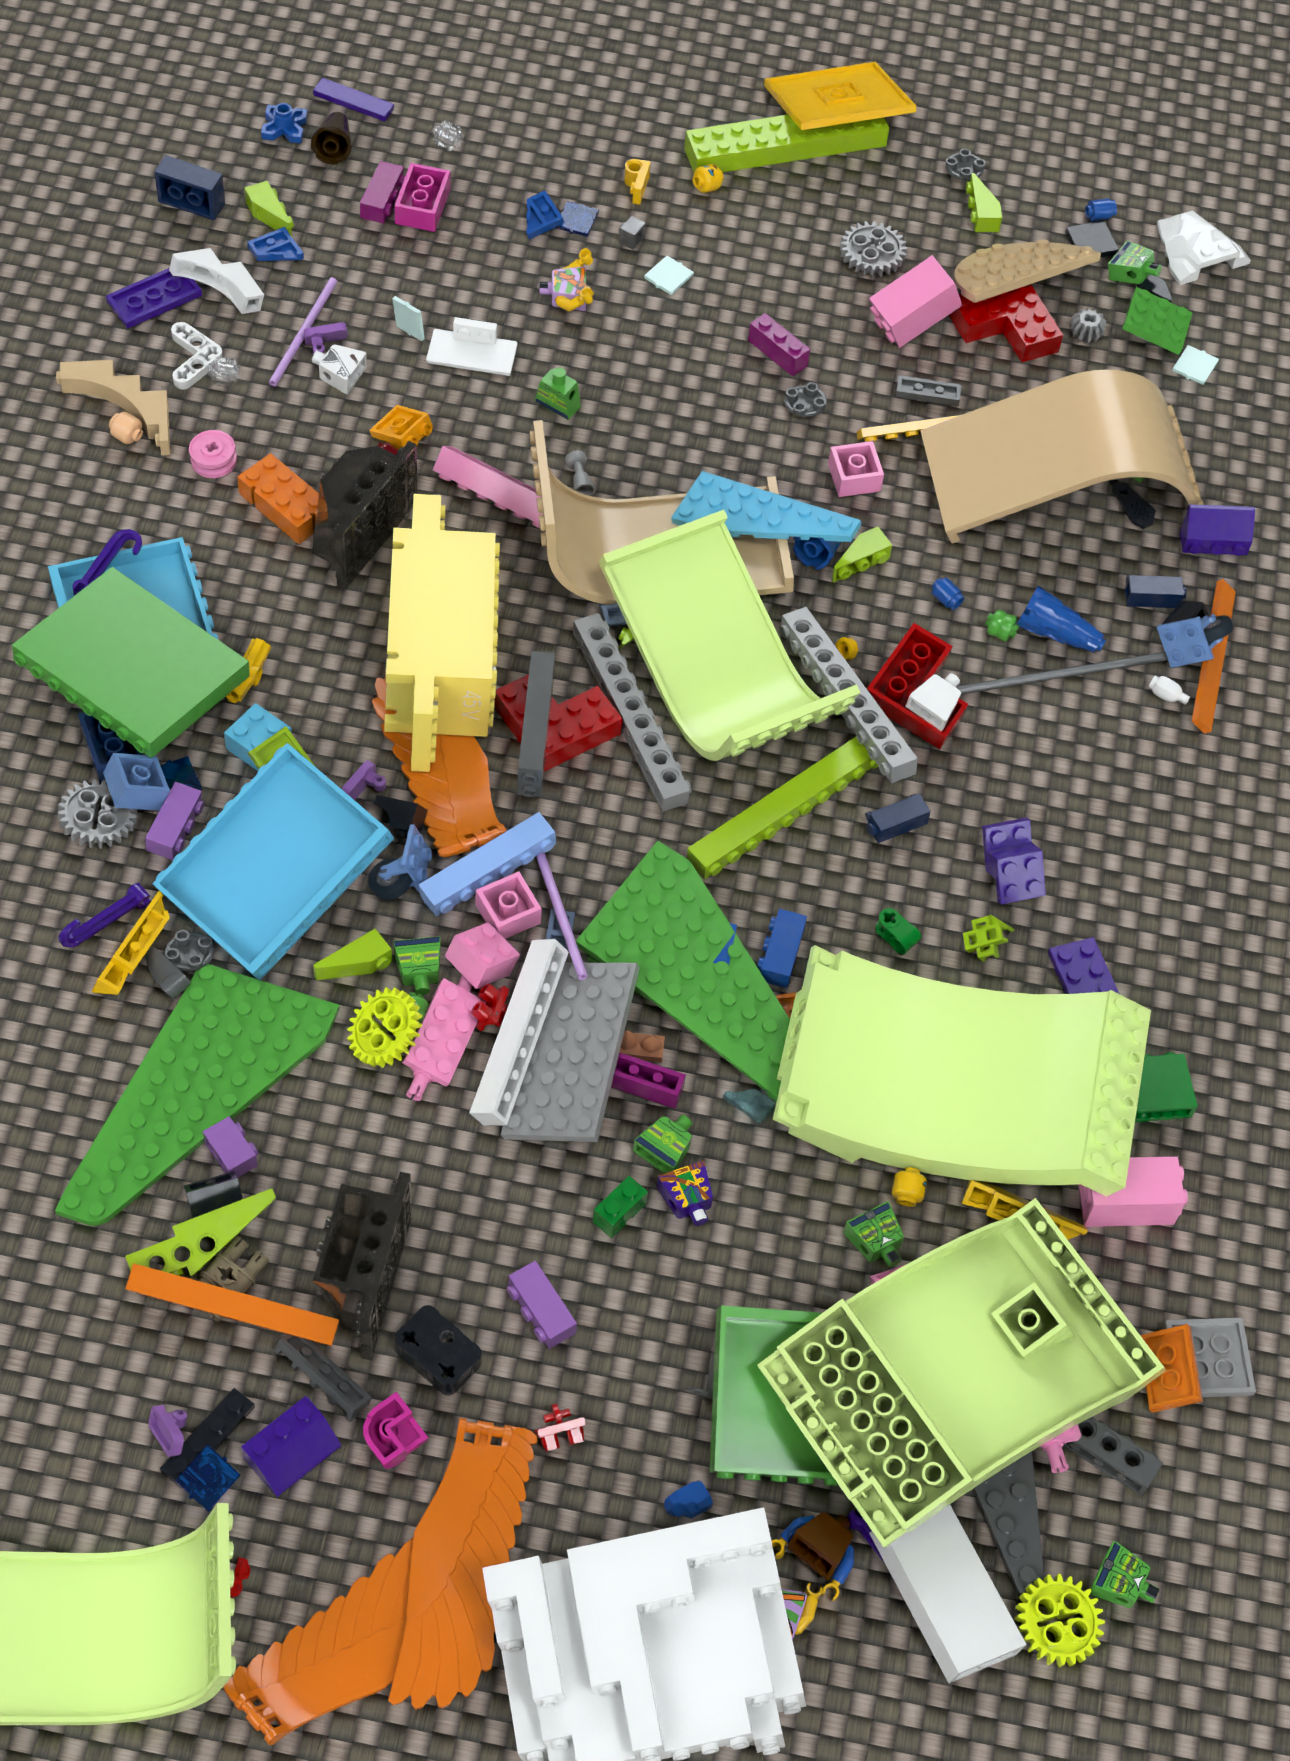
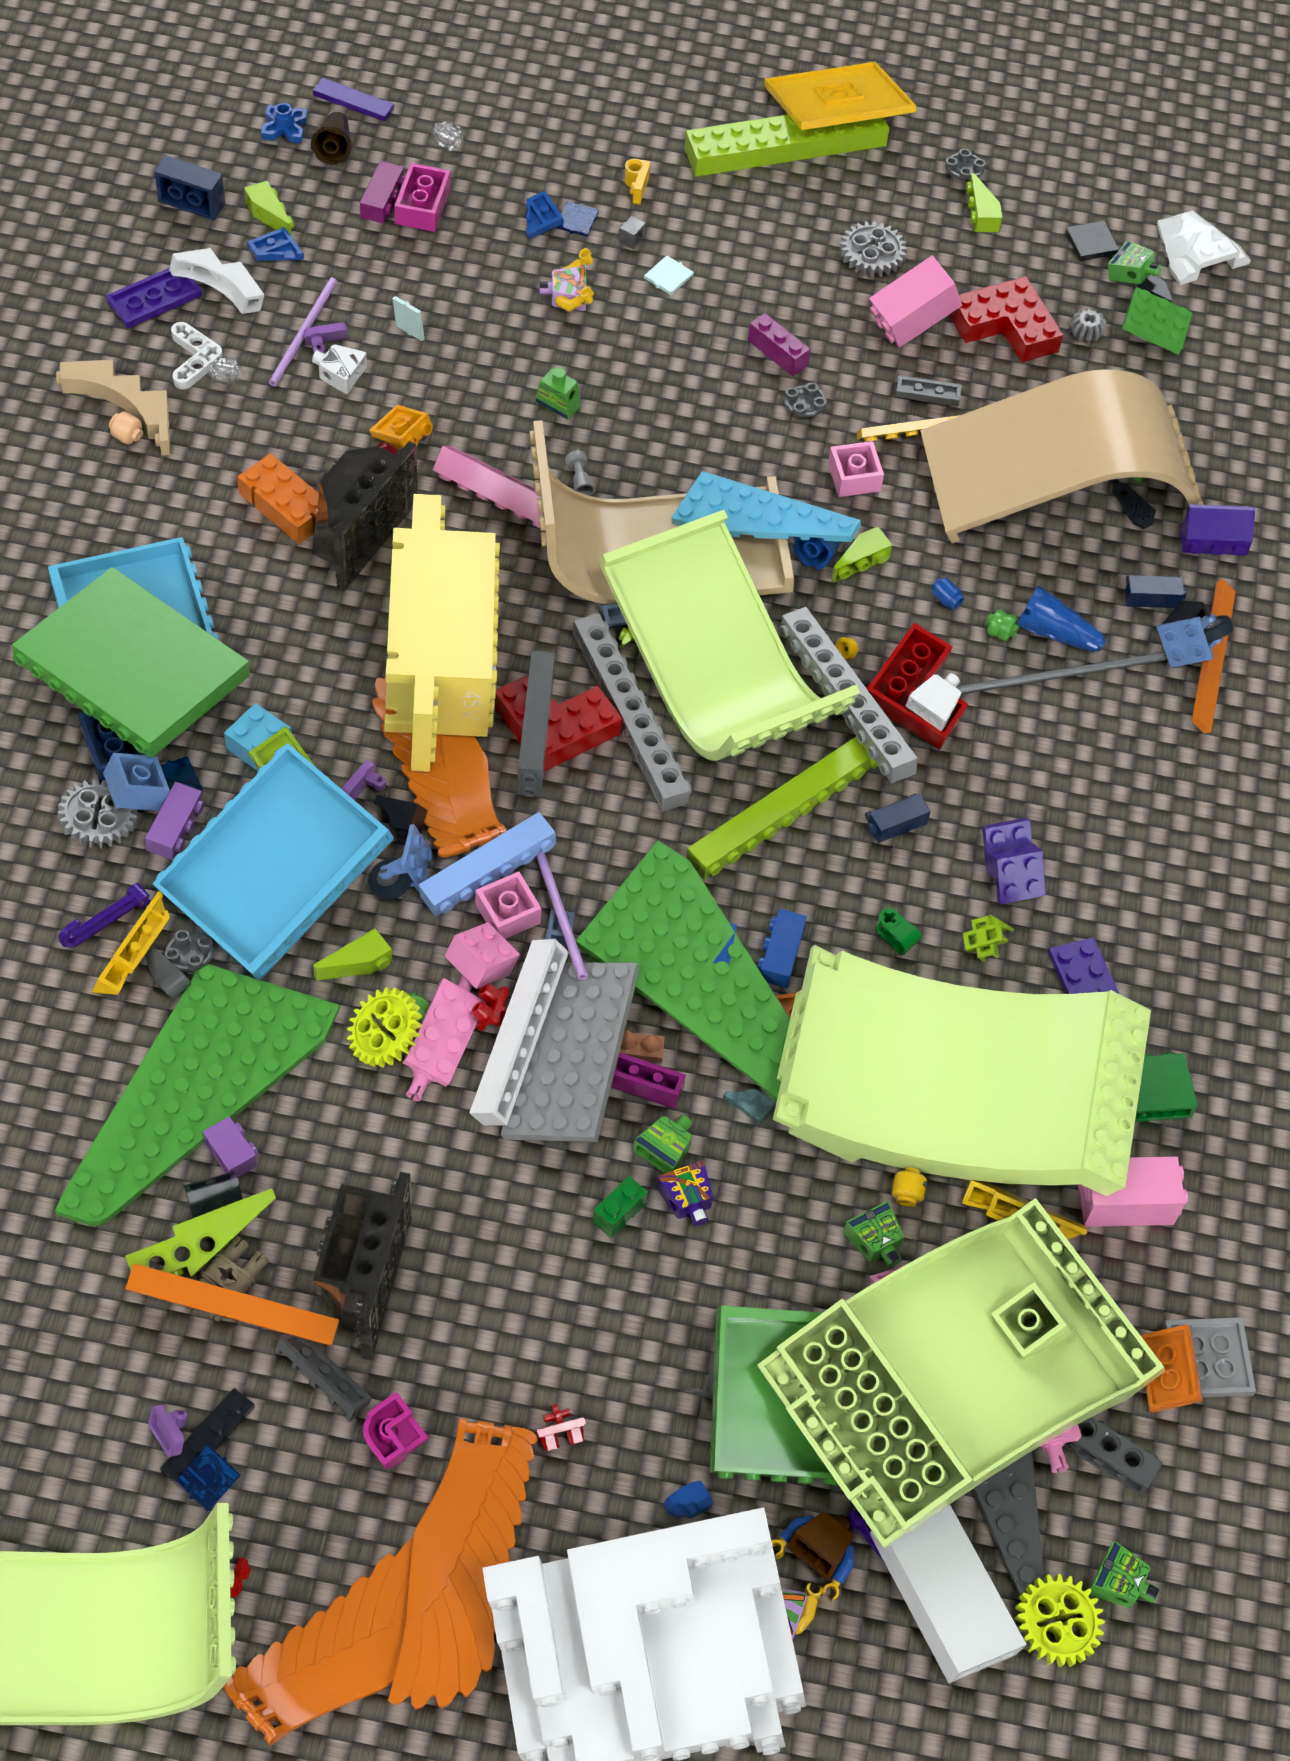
(106, 557): dark purple piece -> none
(213, 454): bright pink wheel -> none
(256, 655): yellow piece -> none
(290, 1446): dark purple slope -> none
(418, 962): bright green torso -> none
(432, 1356): black axle -> none
(472, 347): white bracket -> none
(541, 1305): medium lavender brick -> none
(707, 178): yellow head -> none
(1017, 265): tan plate -> none
(1100, 209): blue brick -> none
(1168, 689): white plant -> none
(1195, 364): light aqua piece -> none

